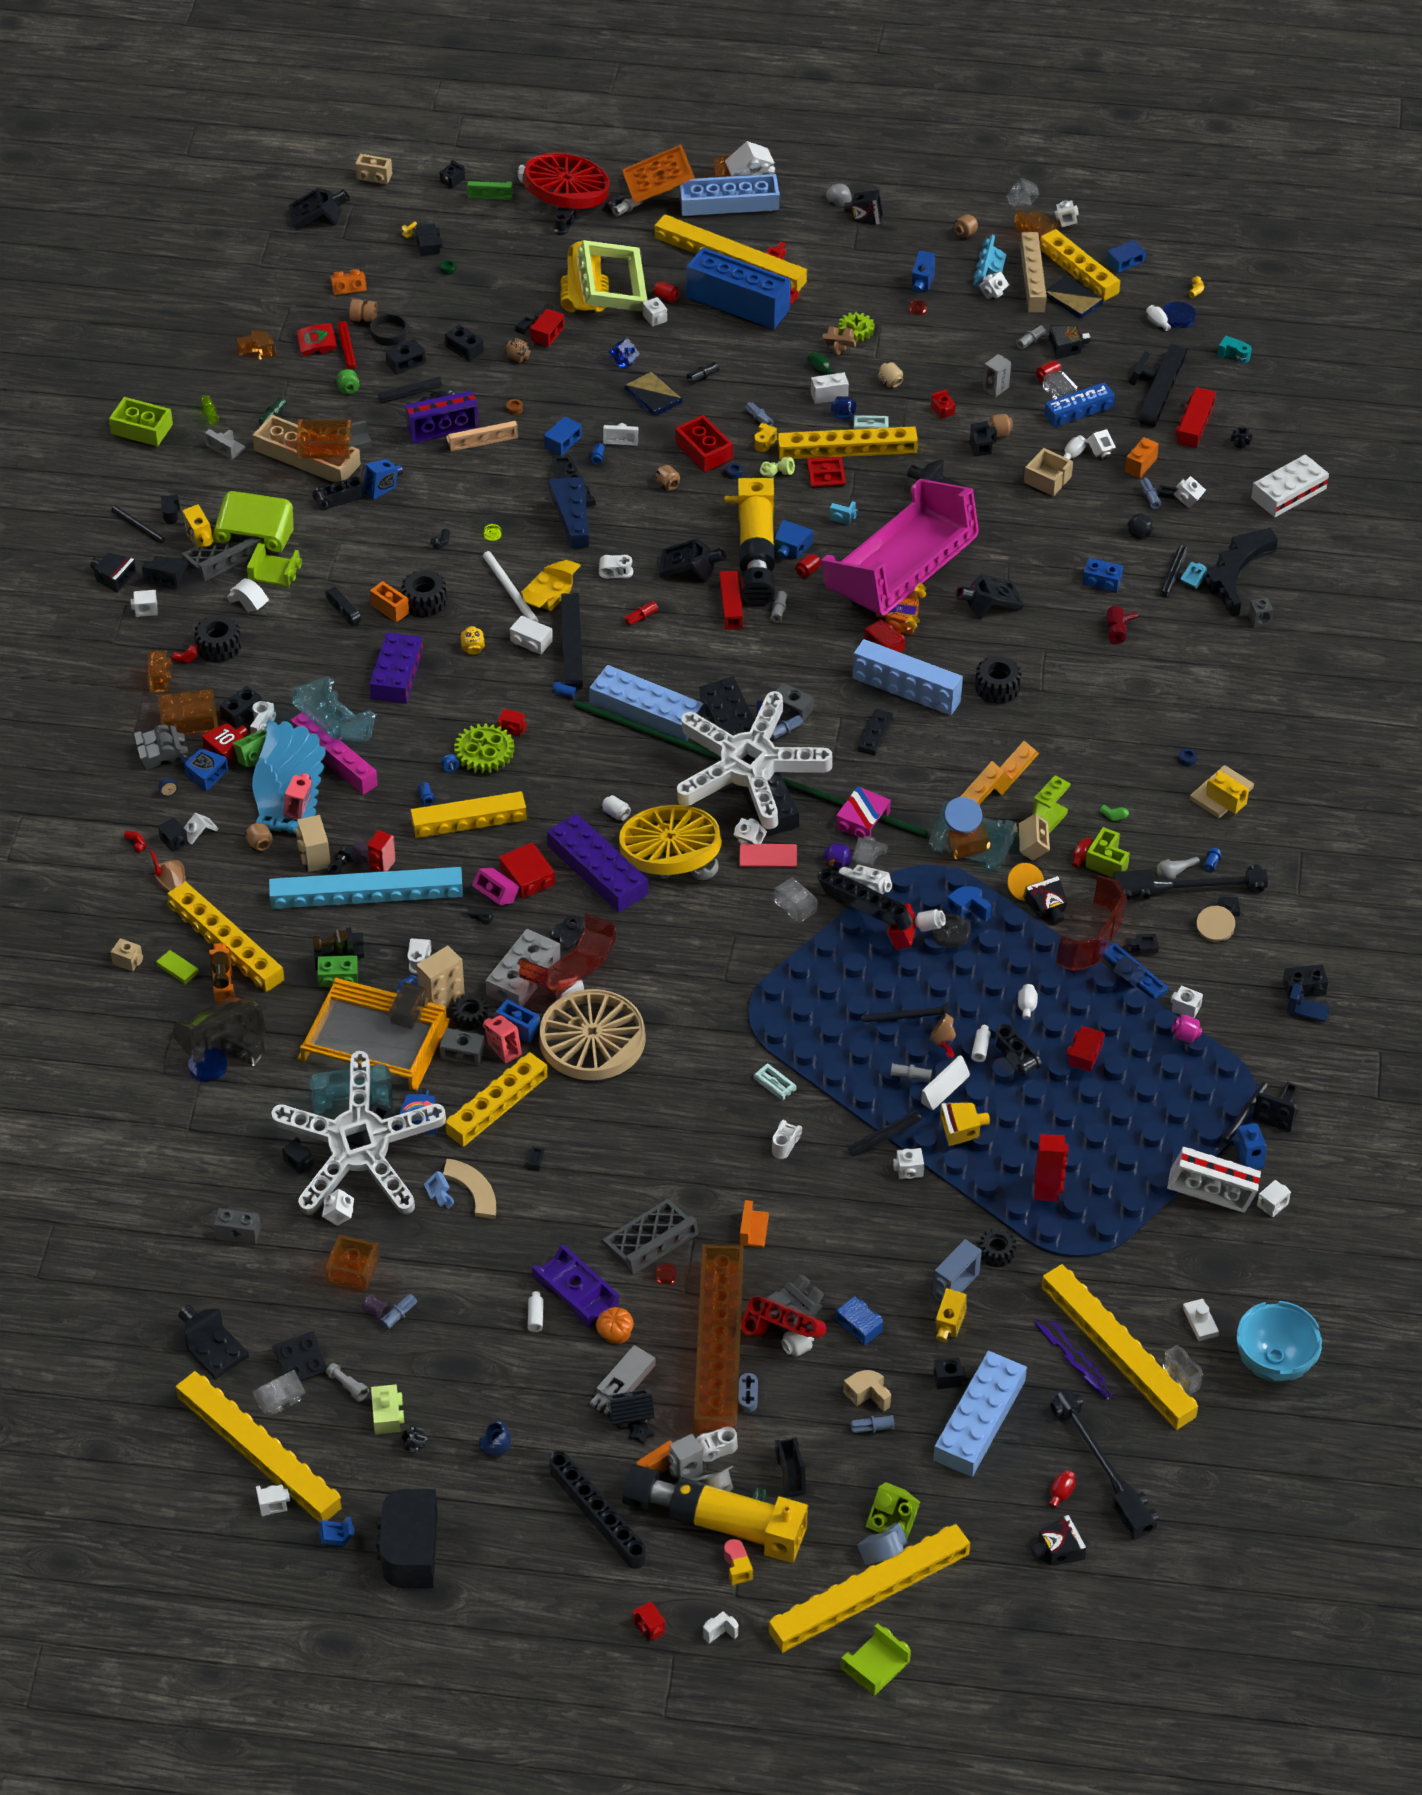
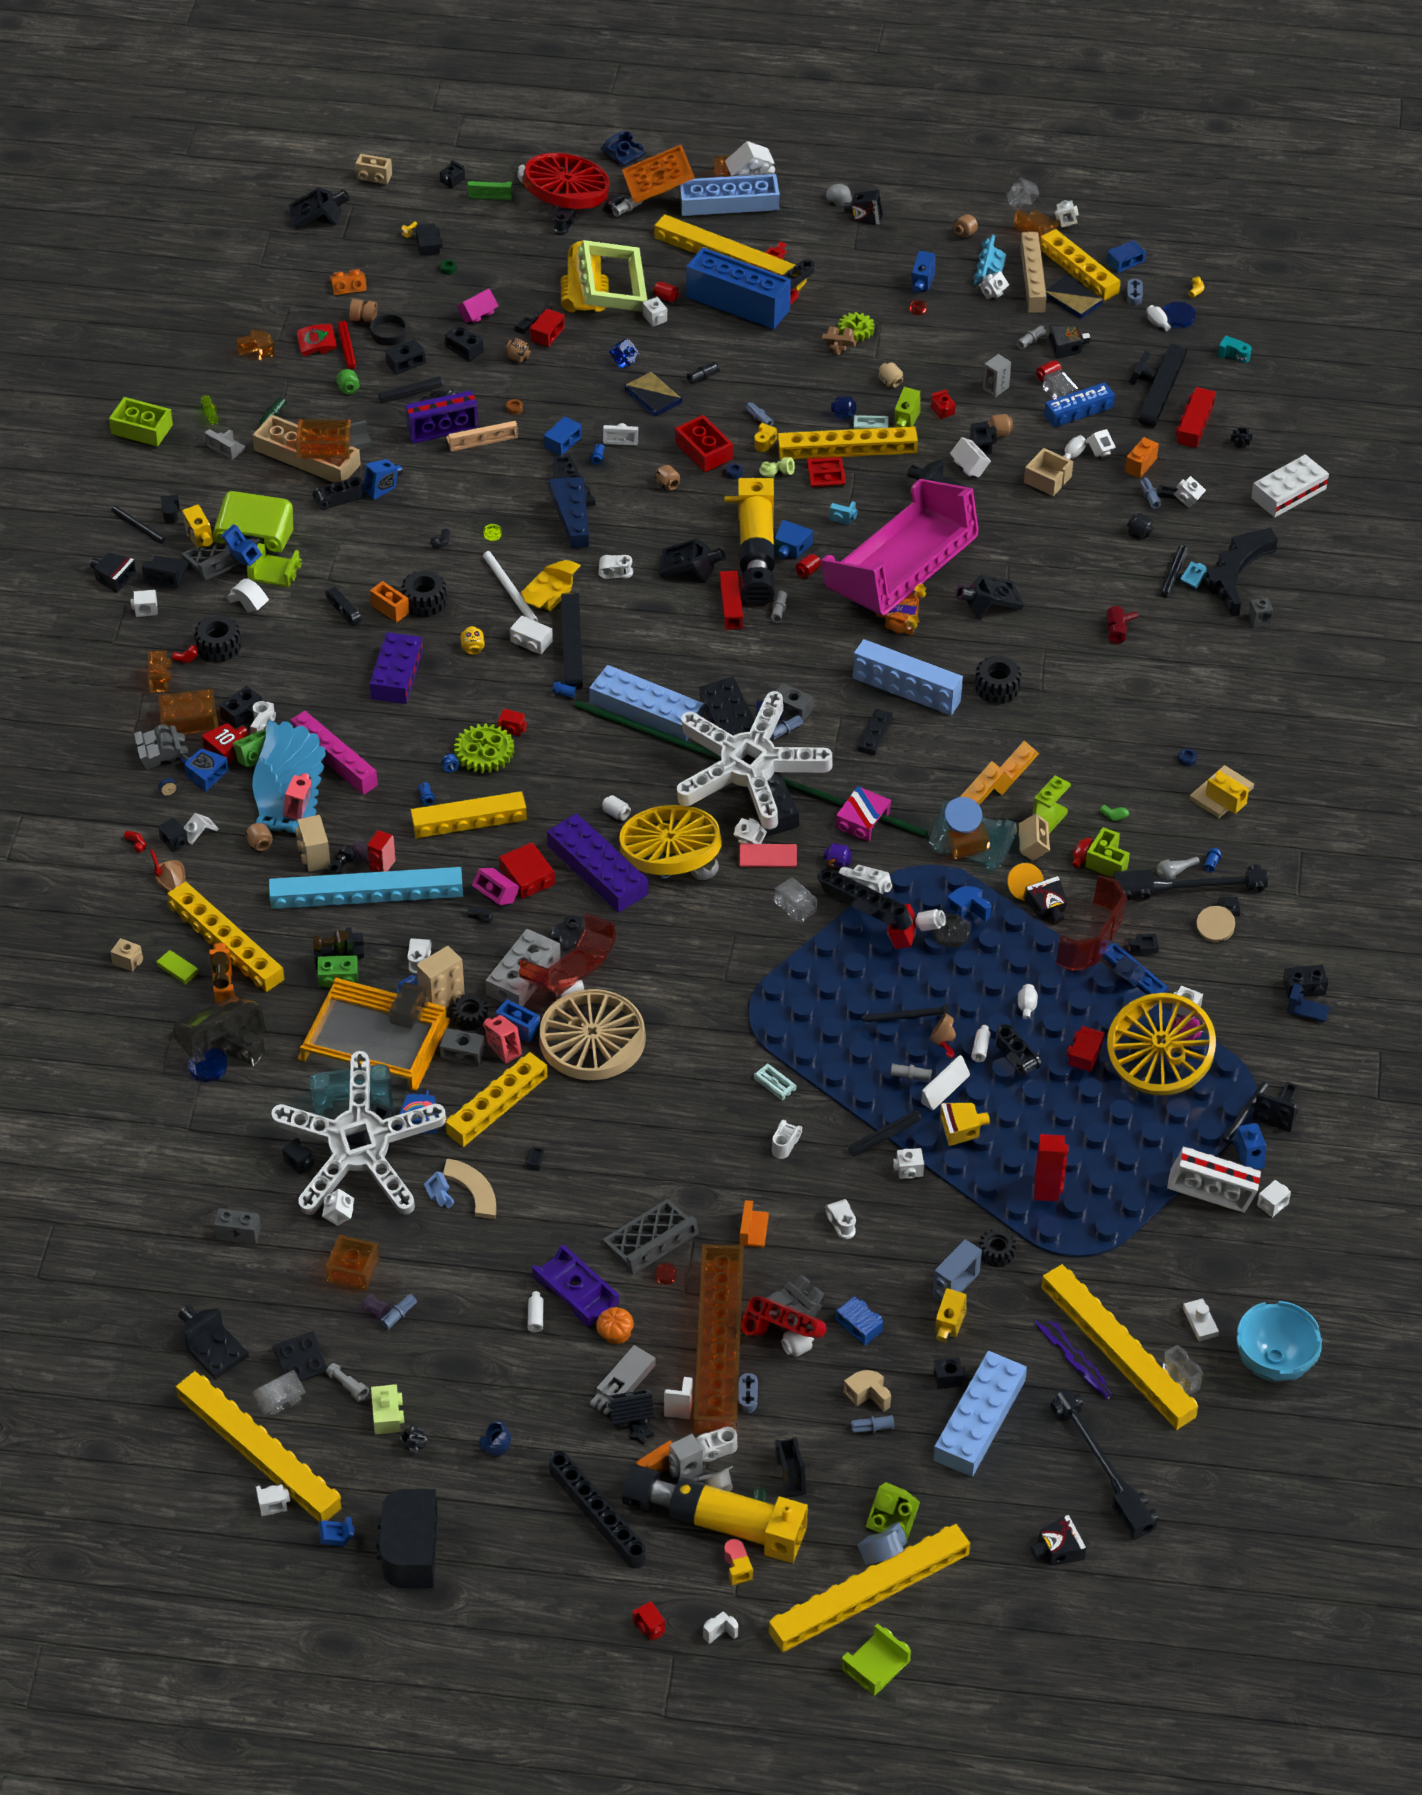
(240, 548): none -> blue brick
(322, 707): clear light blue windscreen -> none
(477, 306): none -> dark pink brick
(623, 148): none -> dark blue slope
(641, 613): red axle -> none
(679, 1403): none -> white panel
(804, 269): none -> black beam
(819, 363): dark green plant -> none
(828, 387): white brick -> none
(841, 1218): none -> white piece
(868, 850): clear brick -> none
(885, 635): red brick -> none
(905, 415): none -> lime torso
(970, 457): none -> white brick
(1062, 1487): red plant -> none
(1102, 575): blue brick -> none
(1131, 292): none -> sand blue beam
(1131, 1014): none -> yellow piece

